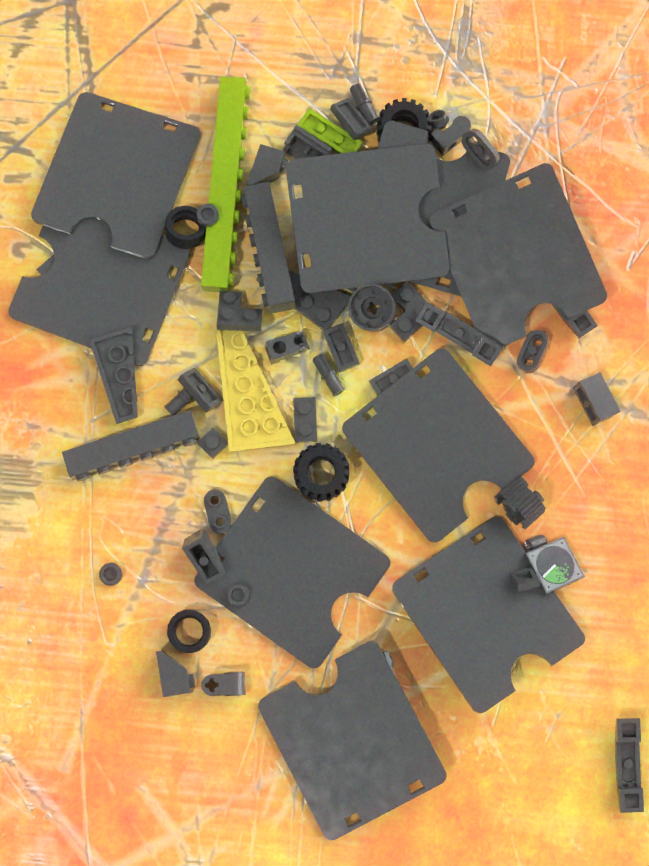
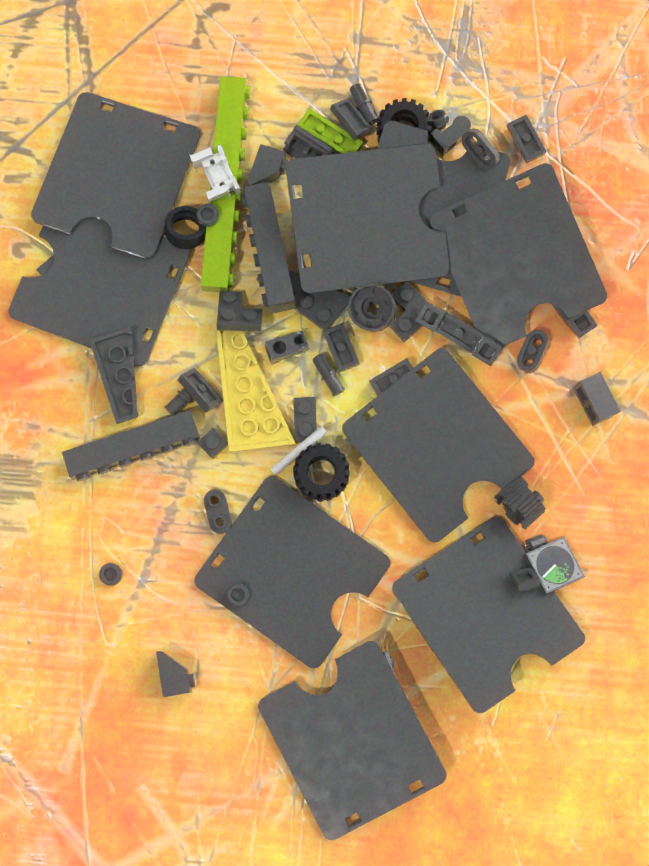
(171, 631): black tyre -> none
(203, 556): dark grey slope -> none
(217, 174): none -> white piece
(228, 684): dark grey piece -> none
(291, 456): none -> white bar
(526, 138): none -> dark grey plate
(628, 765): dark grey slope -> none

